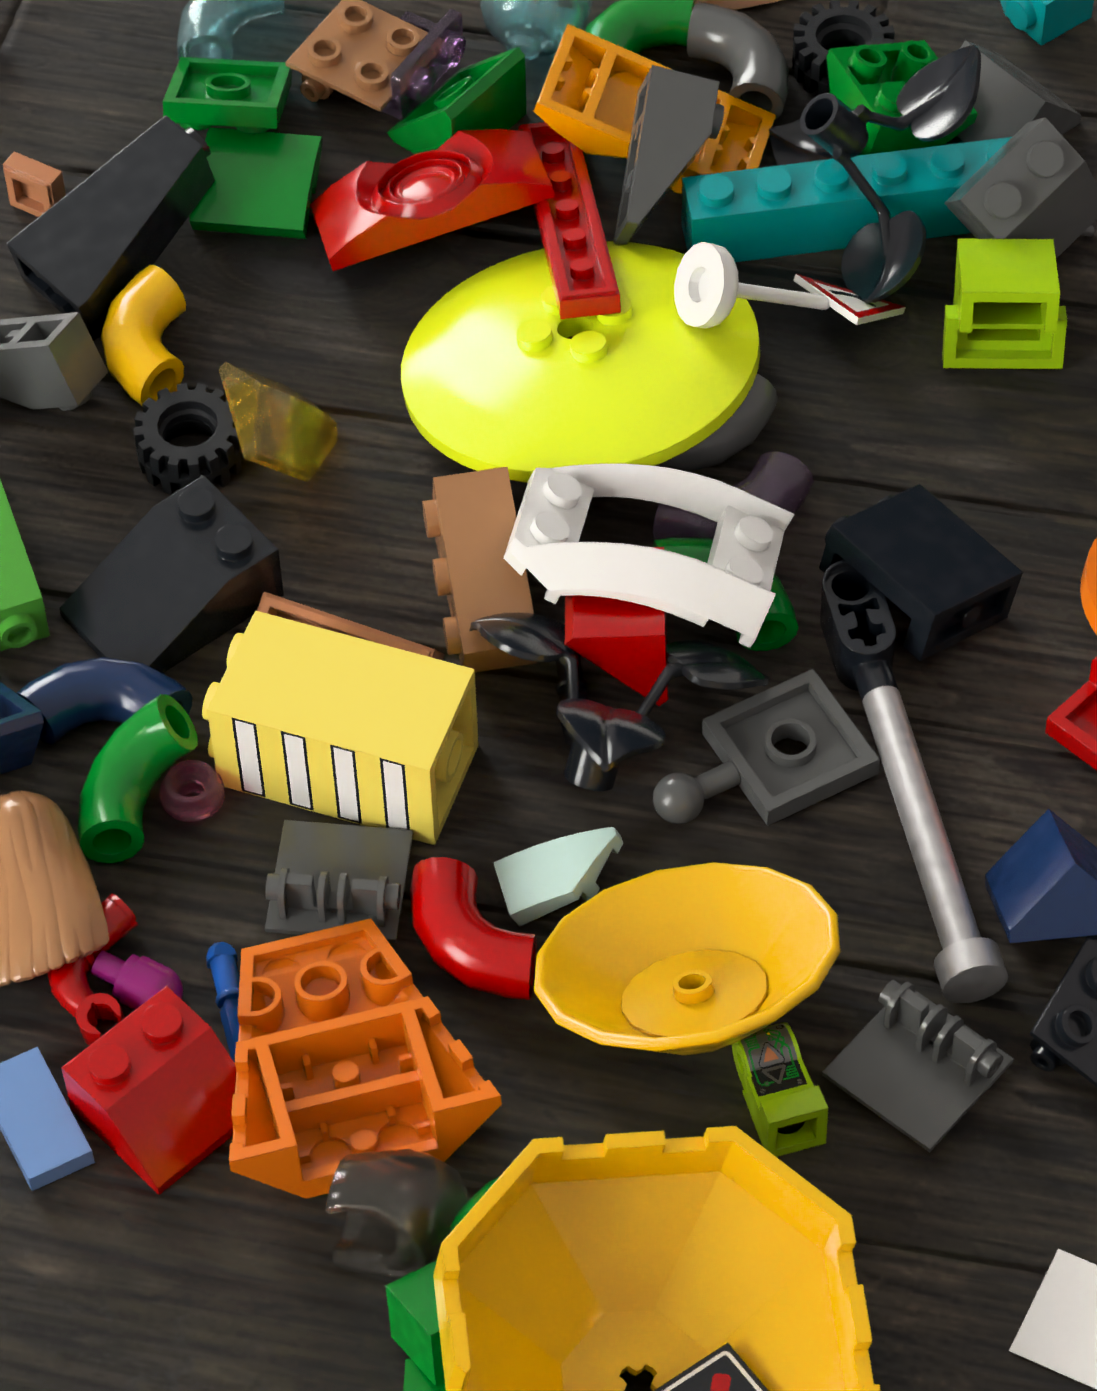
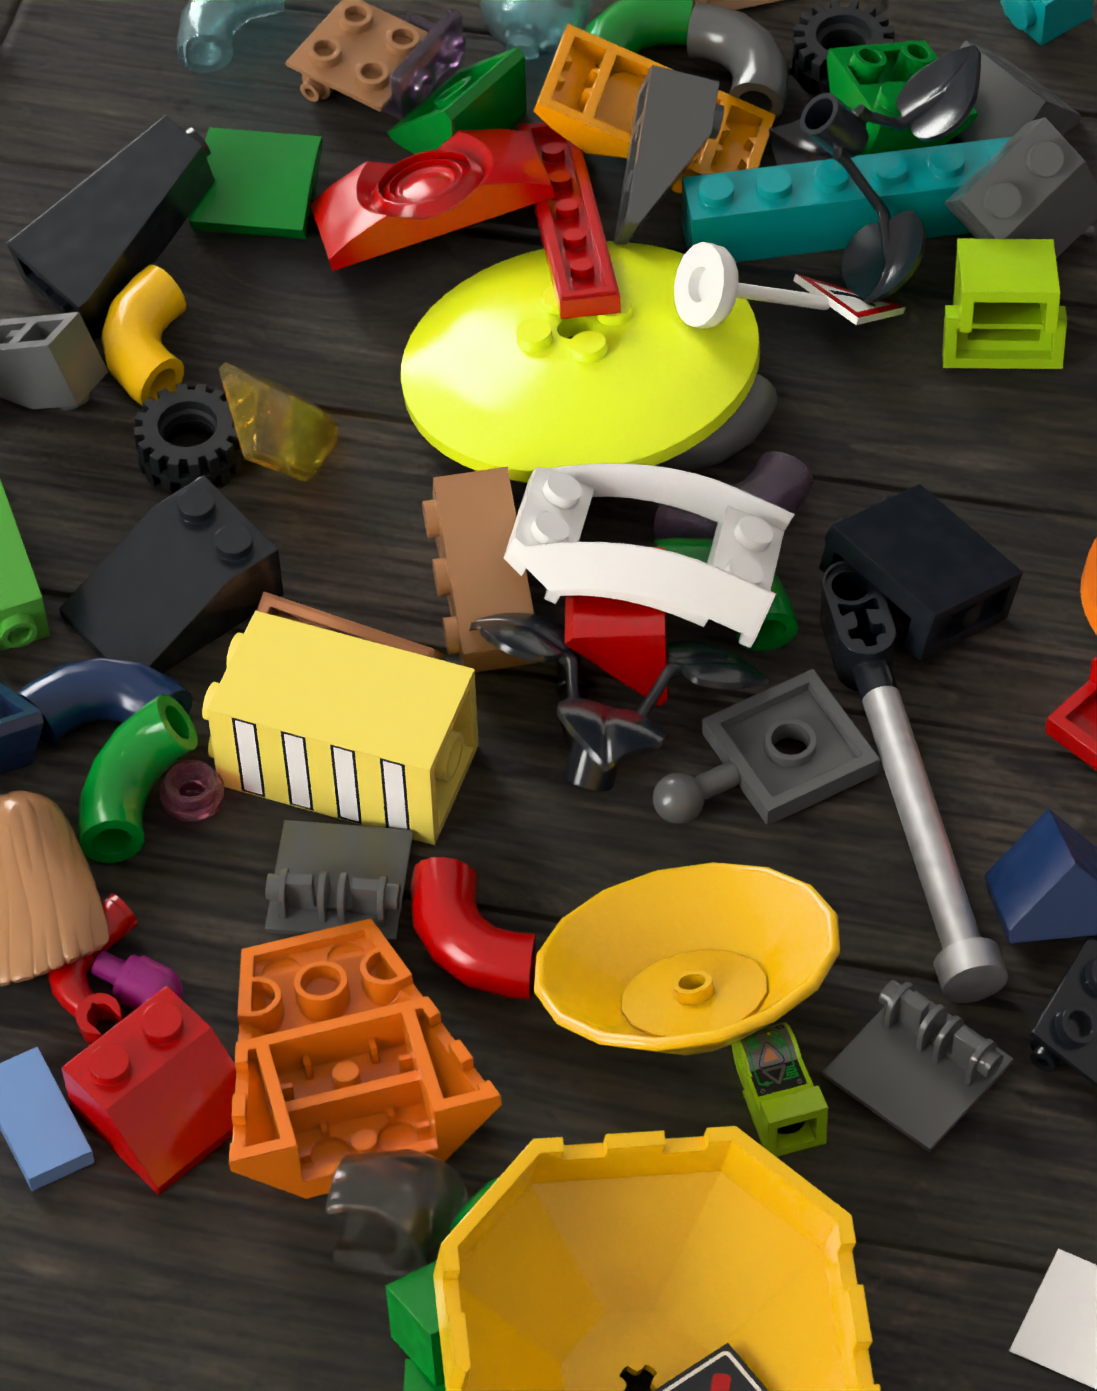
(32, 184): nougat tile -> none
(223, 964): blue piece -> none
(227, 94): green plate -> none
(555, 872): light aqua slope -> none

